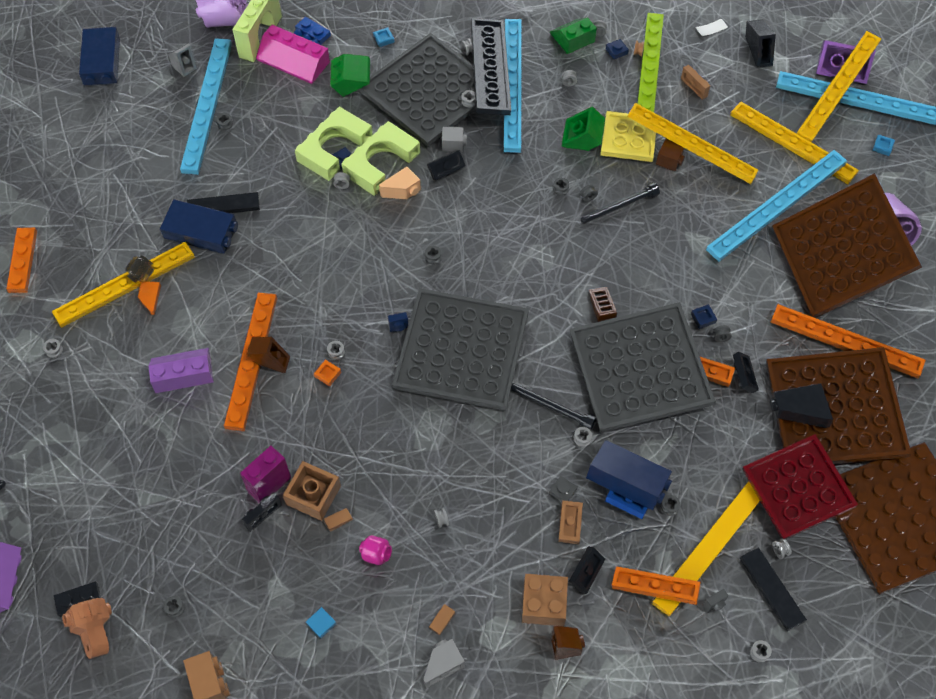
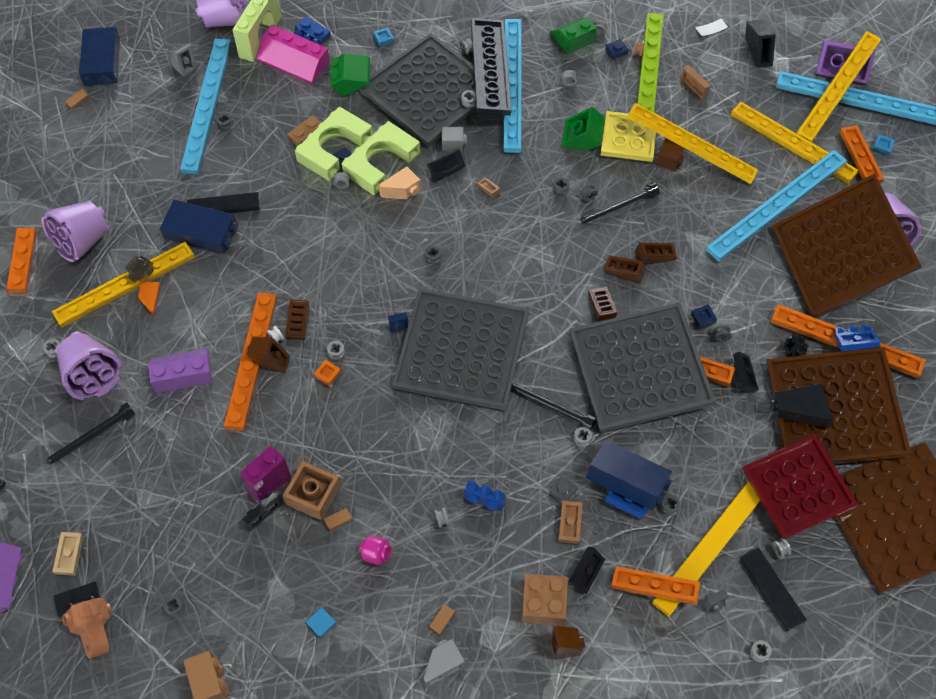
(68, 553): none -> tan plate
(75, 228): none -> lavender cone
(77, 99): none -> medium nougat piece
(87, 366): none -> lavender cone
(124, 413): none -> black piece
(276, 334): none -> white bush
(297, 307): none -> reddish brown slope
(301, 132): none -> medium nougat plate
(484, 496): none -> blue plate
(489, 187): none -> medium nougat piece
(630, 275): none -> reddish brown slope
(644, 250): none -> reddish brown slope
(795, 346): none -> black gear
(856, 339): none -> blue plate
(860, 152): none -> orange plate

